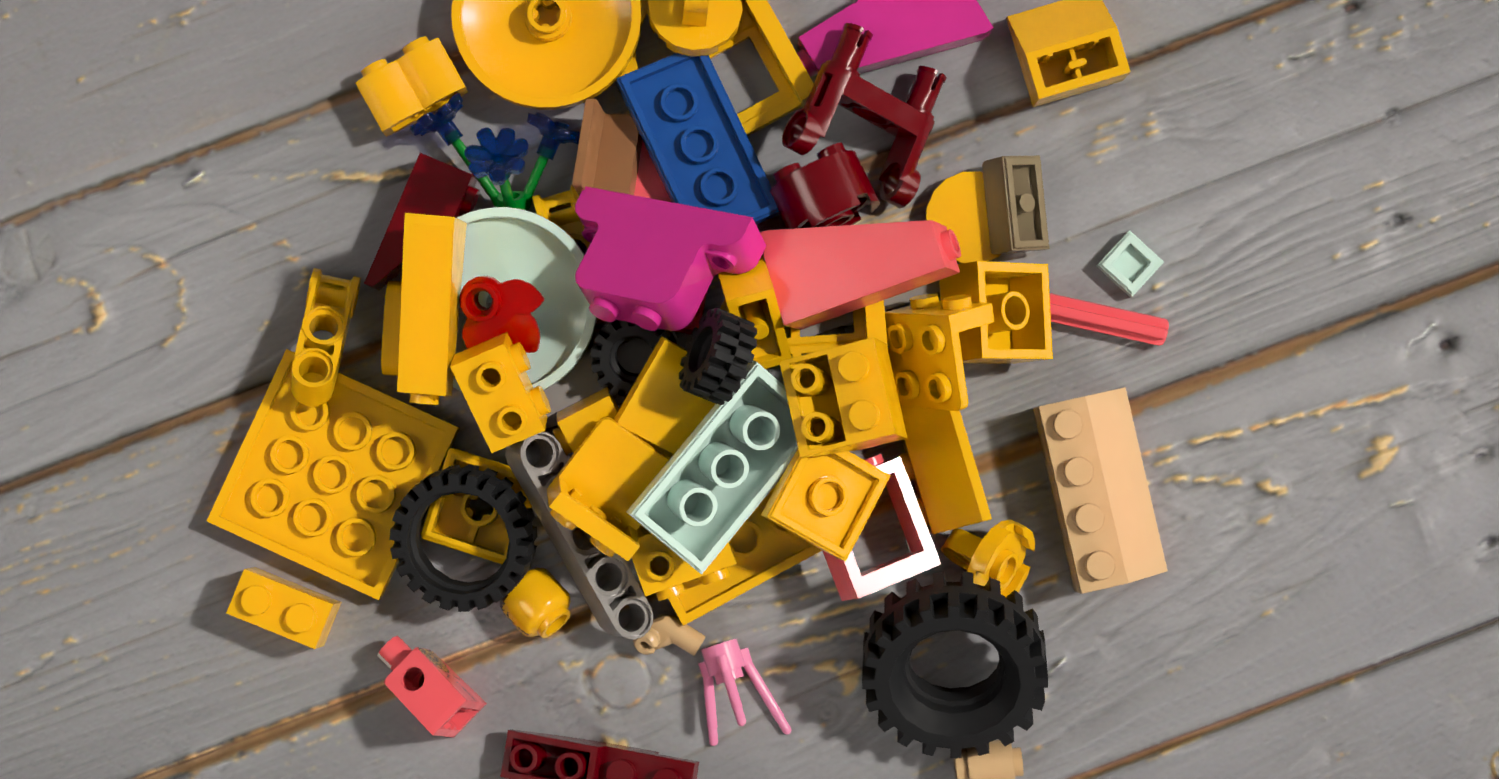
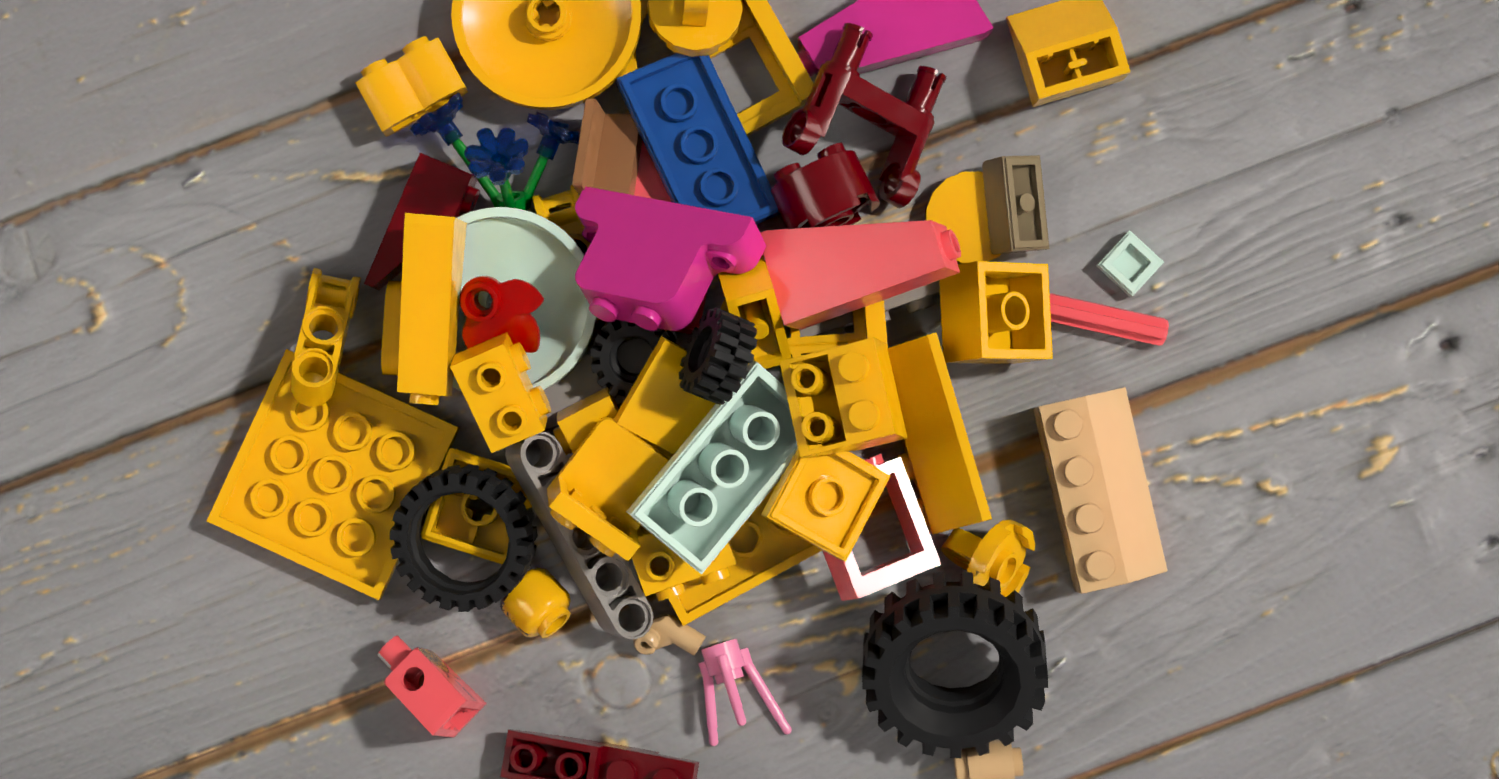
(283, 607): yellow brick -> none
(928, 349): yellow bracket -> none

